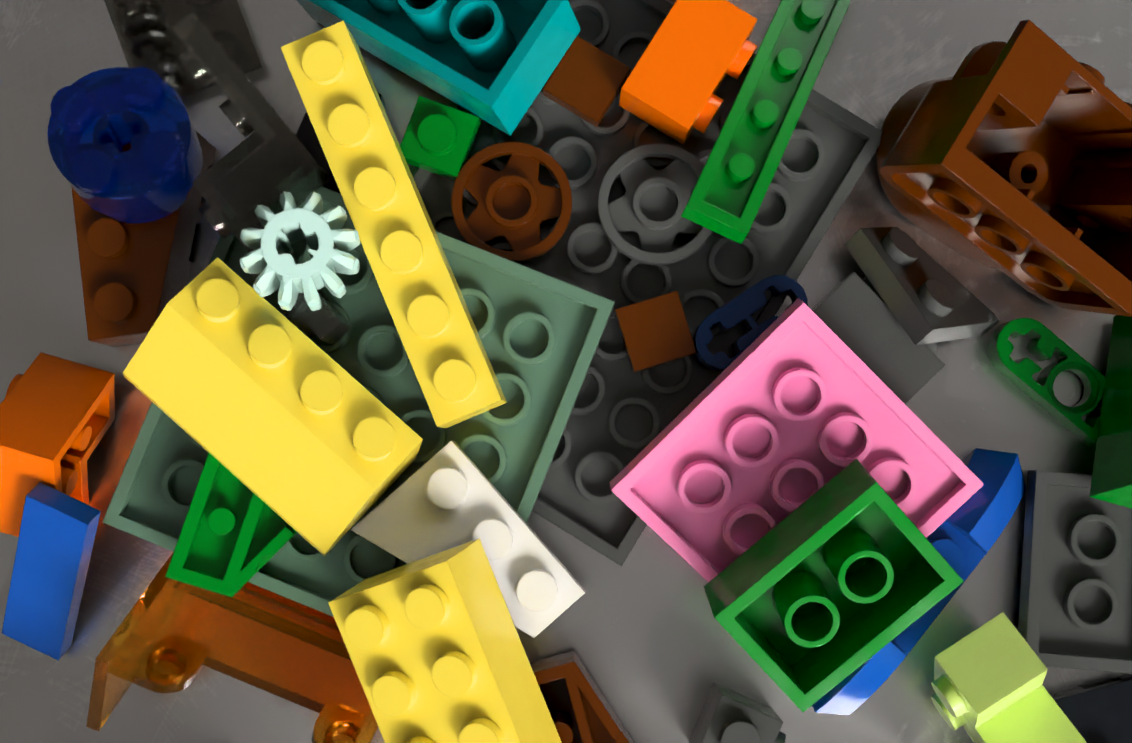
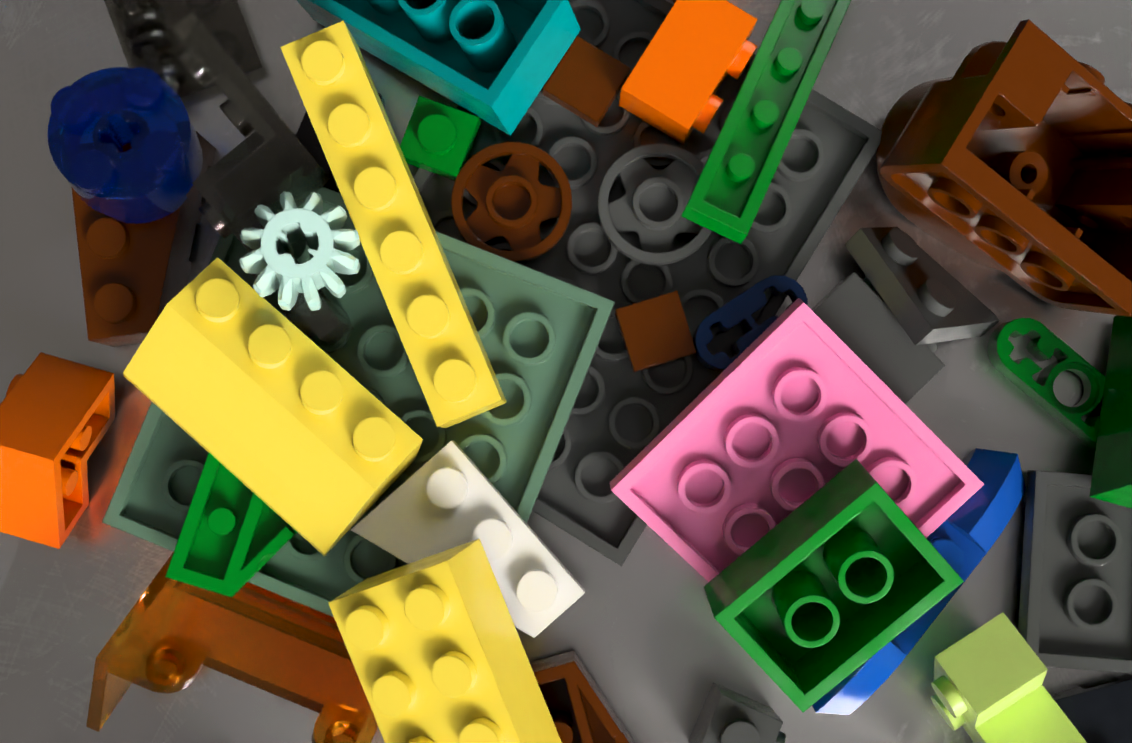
(49, 570): blue tile -> none

